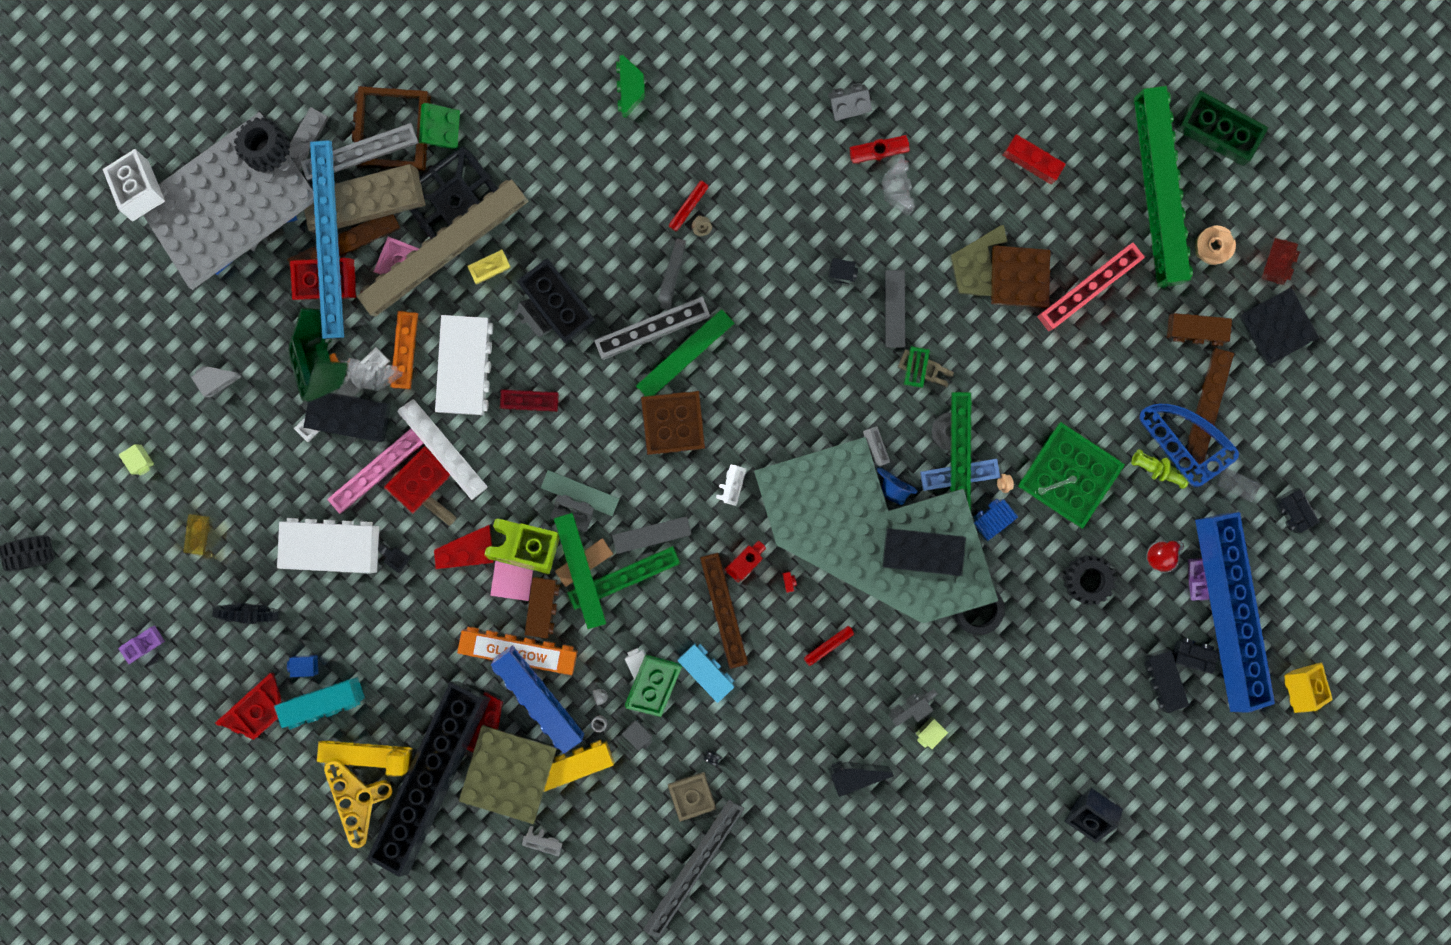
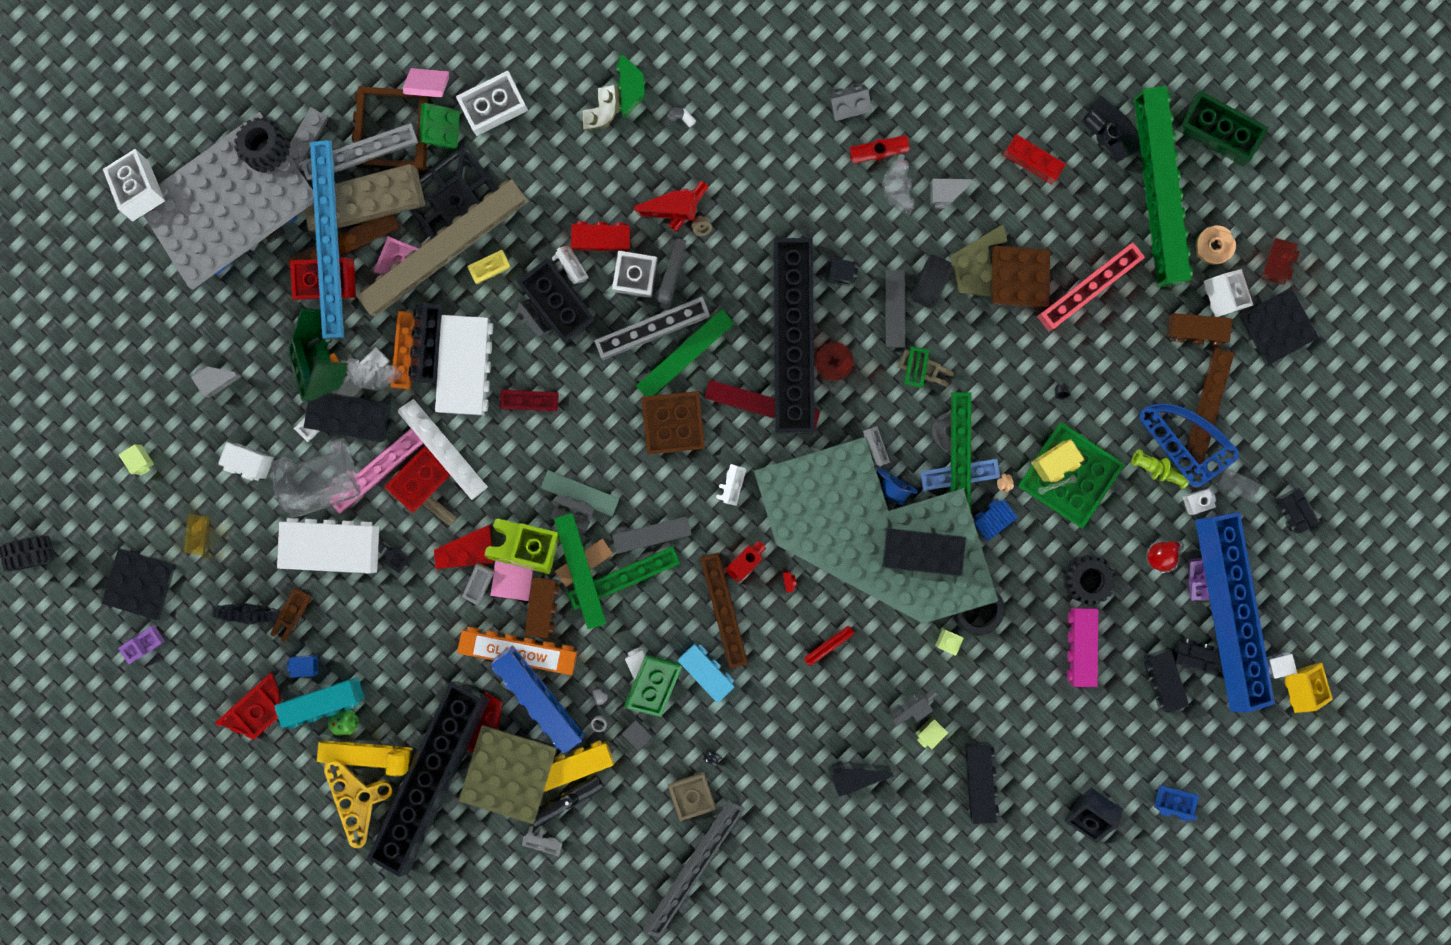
(138, 584): none -> black plate
(245, 460): none -> white brick
(291, 612): none -> reddish brown hinge
(317, 481): none -> clear windscreen
(343, 722): none -> bright green head
(425, 343): none -> black brick
(426, 82): none -> bright pink tile
(478, 583): none -> light grey tile
(492, 103): none -> white brick
(556, 806): none -> black piece
(571, 264): none -> white plate
(600, 237): none -> red brick
(608, 106): none -> plate
(635, 274): none -> white brick
(672, 205): none -> red slope
(680, 113): none -> arm
(744, 399): none -> dark red tile
(793, 336): none -> black brick
(838, 352): none -> clear red brick
(931, 281): none -> black tyre
(946, 191): none -> light grey slope
(949, 642): none -> yellowish green brick
(981, 783): none -> black brick
(1057, 461): none -> light yellow brick
(1062, 391): none -> black hinge
(1083, 647): none -> dark pink brick
(1112, 129): none -> black panel
(1176, 802): none -> blue bracket
(1199, 501): none -> white brick
(1228, 293): none -> white slope
(1281, 665): none -> white brick

